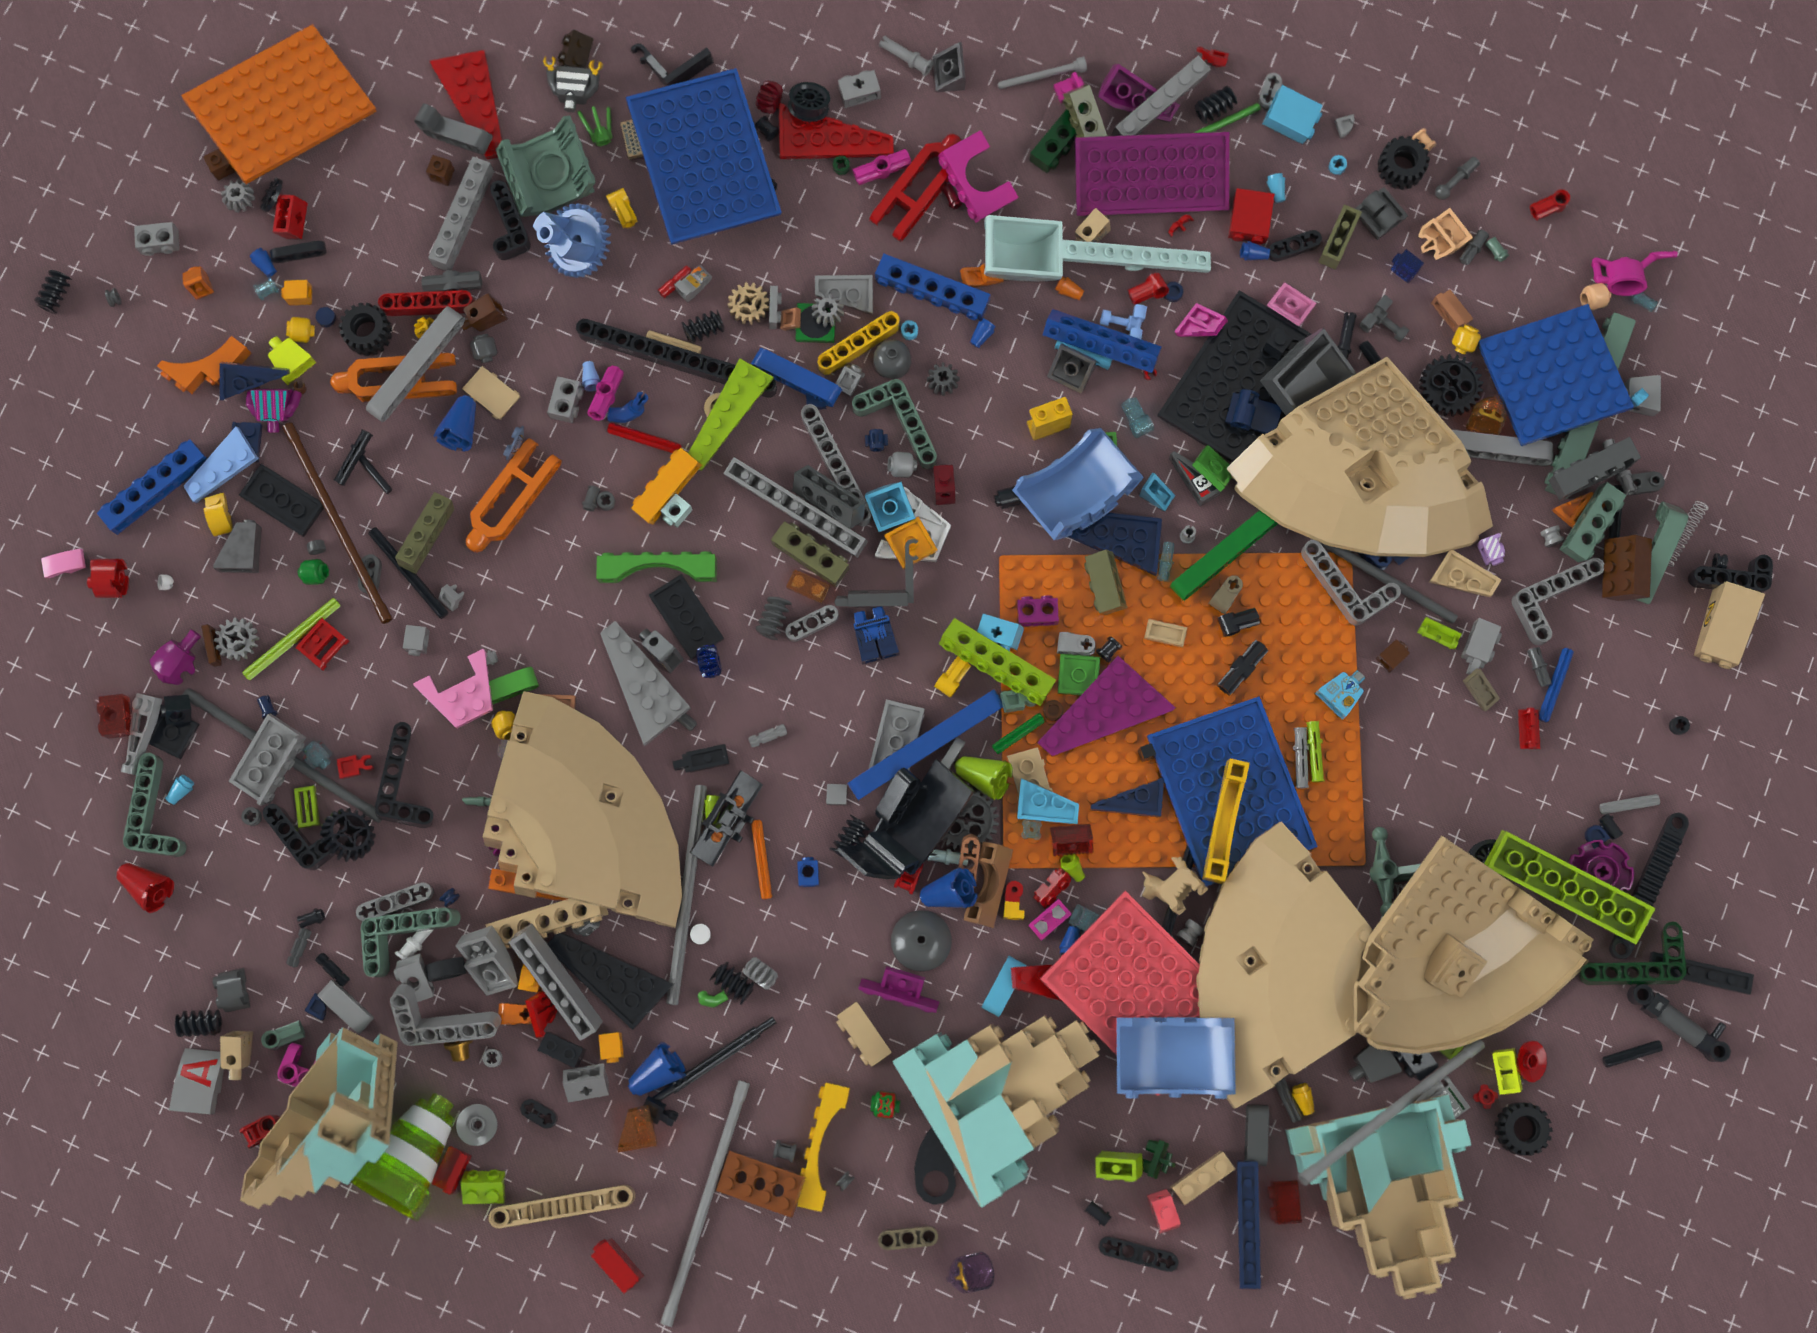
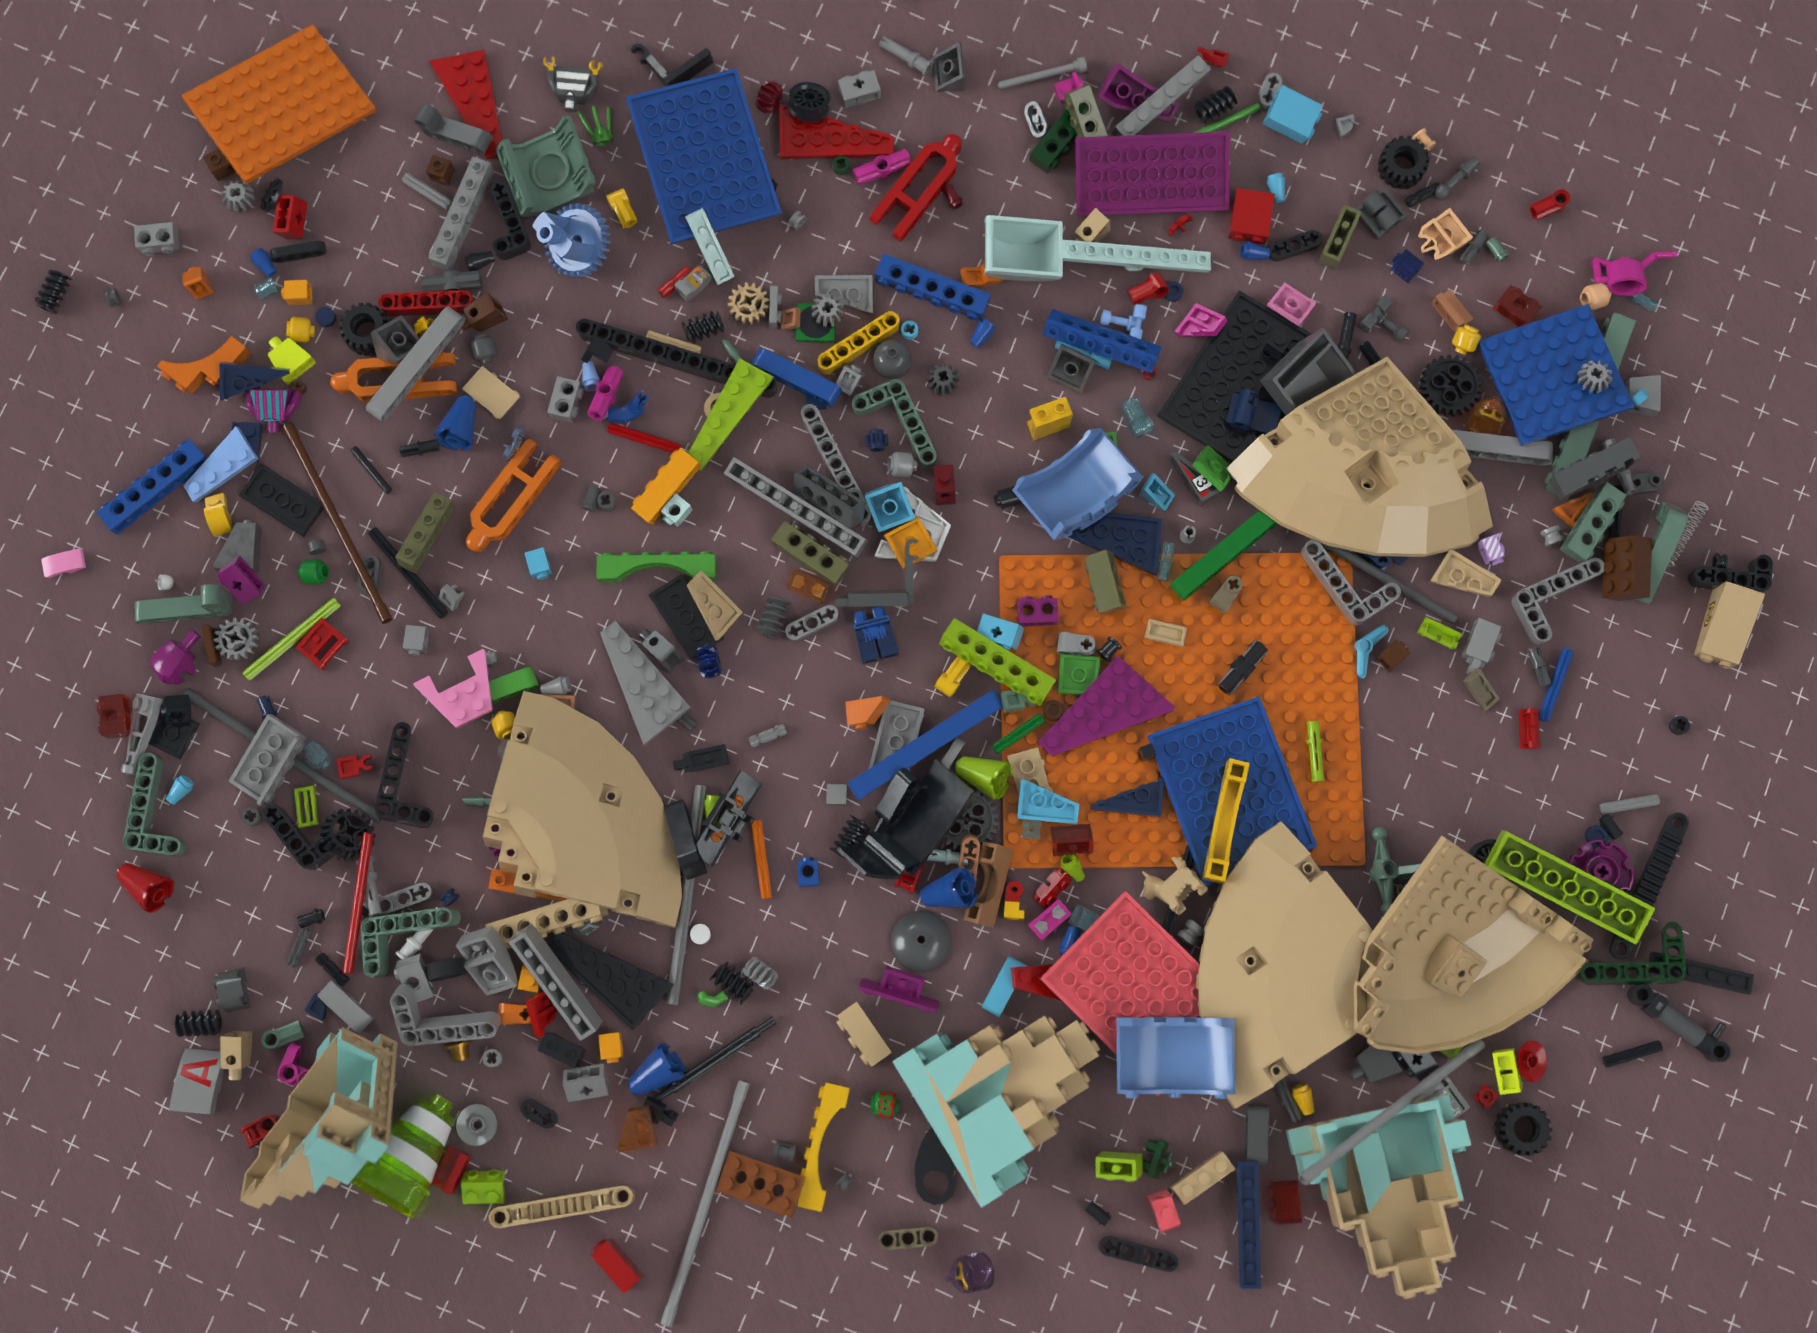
(108, 578): red brick -> none
(211, 603): none -> sand green beam
(240, 580): none -> magenta brick
(354, 455): black pin -> none
(358, 902): none -> red piece
(371, 890): none -> light grey pin
(394, 340): none -> flat silver slope
(419, 448): none -> black axle
(427, 191): none -> light grey axle
(477, 261): none -> black cone
(538, 563): none -> medium azure brick
(557, 686): none -> light grey cone
(575, 50): dark brown bracket -> none
(598, 349): none -> black panel
(631, 140): tile -> none
(684, 840): none -> black beam
(709, 246): none -> light aqua tile
(713, 604): none -> tan wing
(732, 352): none -> sand green piece
(772, 131): black bush -> none
(797, 220): none -> light grey bush
(865, 711): none -> orange slope
(978, 203): dark pink arch -> none
(1037, 121): none -> plate
(1069, 288): orange cone -> none
(1233, 623): black piece -> none
(1301, 757): light grey pin -> none
(1338, 158): medium azure bush -> none
(1342, 693): medium azure torso -> none
(1365, 646): none -> medium azure piece
(1422, 195): none -> black axle
(1507, 307): none -> clear red brick
(1592, 382): none -> light grey gear

